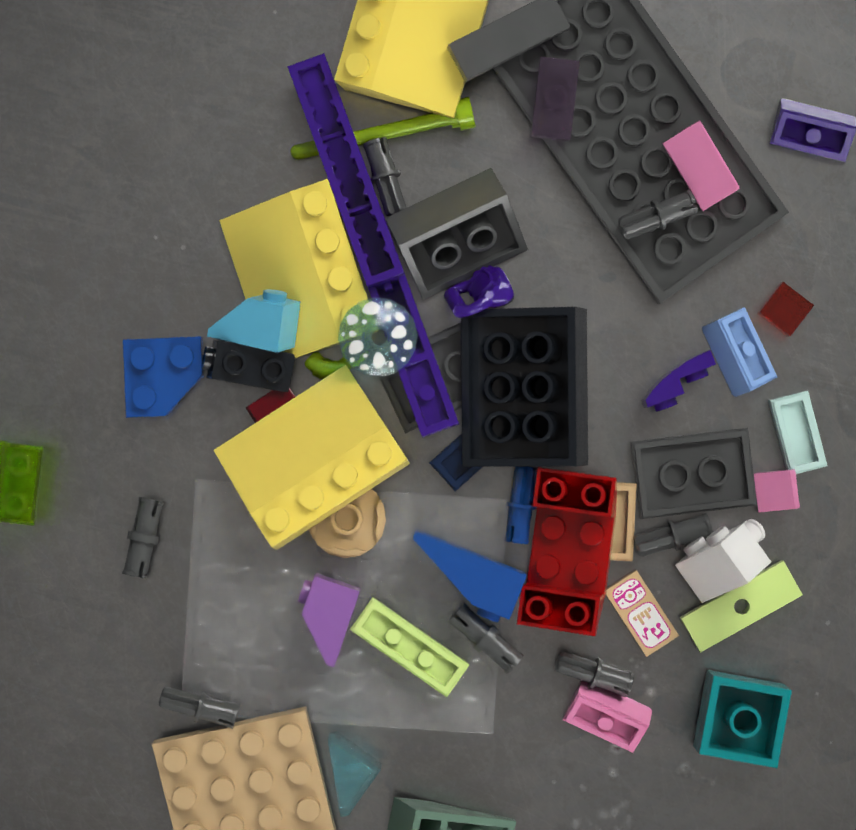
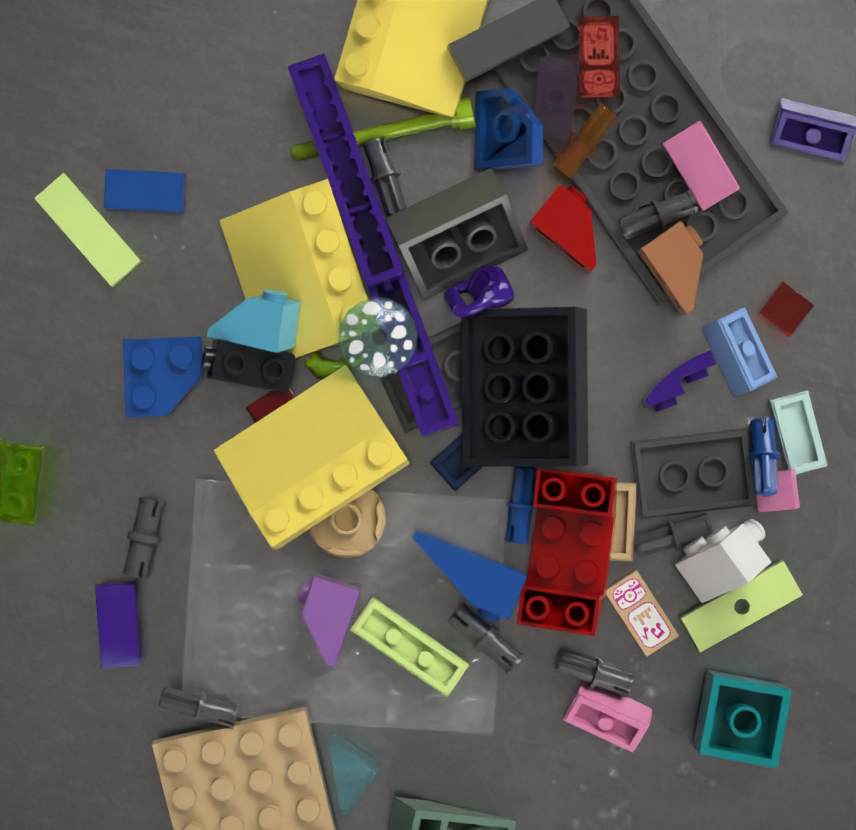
(88, 230): none -> yellowish green tile
(117, 624): none -> dark purple slope
(144, 191): none -> blue tile
(506, 131): none -> blue plate
(568, 225): none -> red slope
(585, 141): none -> clear orange axle
(599, 56): none -> clear red tile
(676, 264): none -> nougat slope
(764, 457): none -> blue axle

